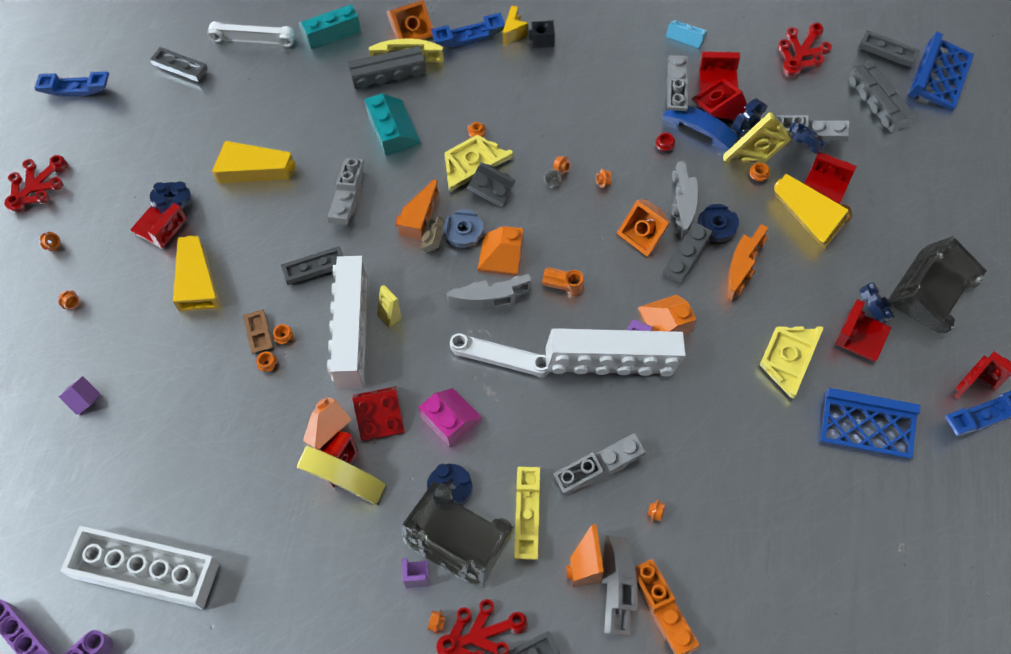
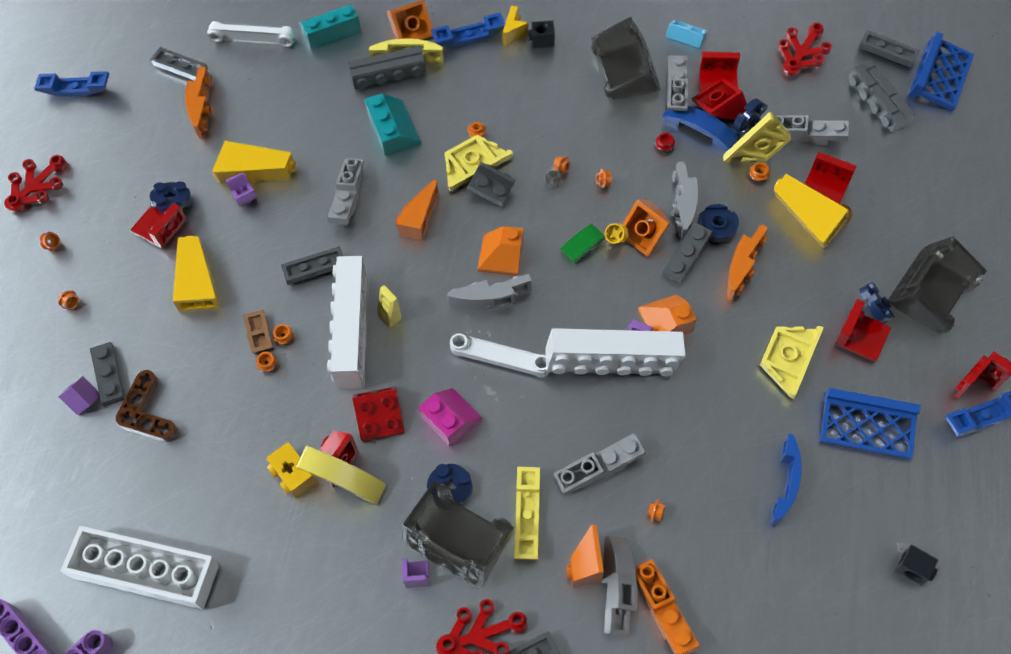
(107, 374): none -> dark grey plate
(136, 411): none -> reddish brown beam
(196, 101): none -> orange slope
(241, 188): none -> medium lavender bracket
(284, 460): none -> yellow brick
(325, 423): orange slope -> none
(432, 238): dark tan plate -> none
(436, 621): orange plate -> none
(467, 238): sand blue plate -> none
(563, 279): orange piece -> none
(582, 242): none -> green slope
(613, 231): none -> yellow wheel
(625, 61): none -> clear smoke windscreen
(790, 456): none -> blue slope
(802, 133): dark blue plate -> none
(917, 565): none -> black brick

